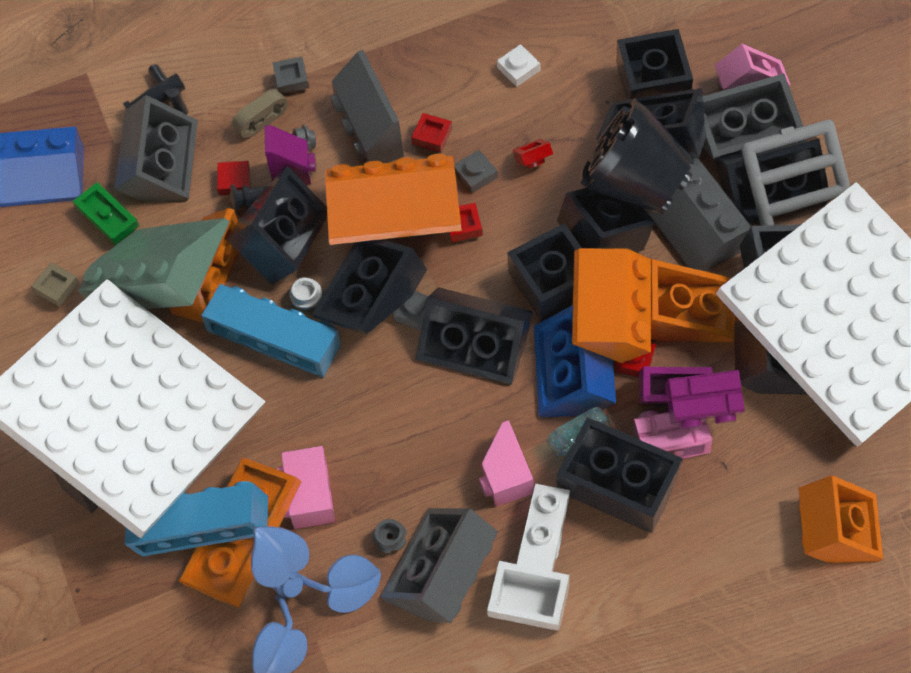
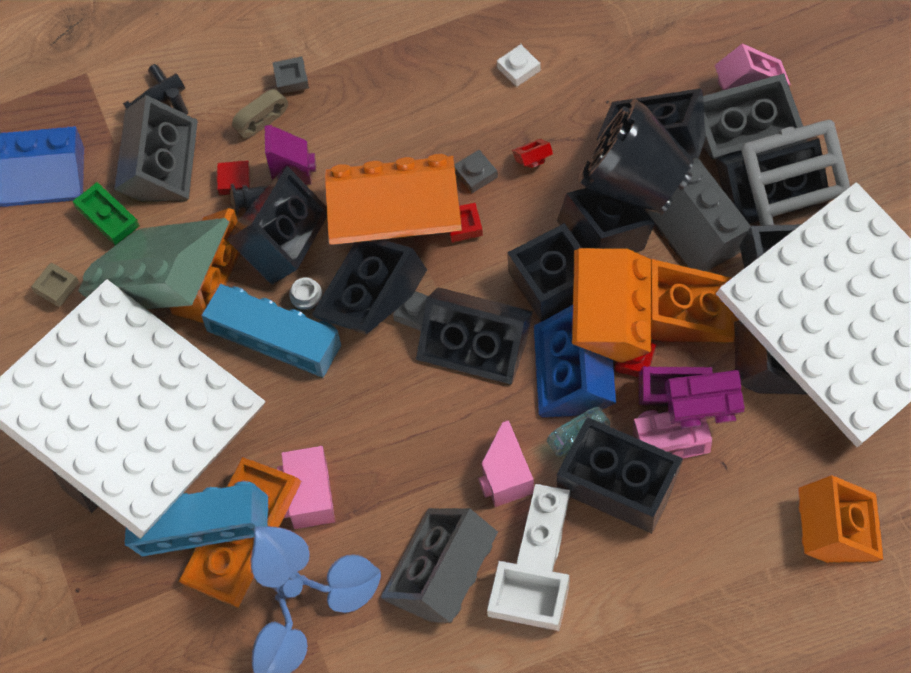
(306, 134): dark grey plate -> none
(366, 112): dark grey slope -> none
(389, 527): dark grey plate -> none
(431, 132): red plate -> none
(653, 64): black brick -> none

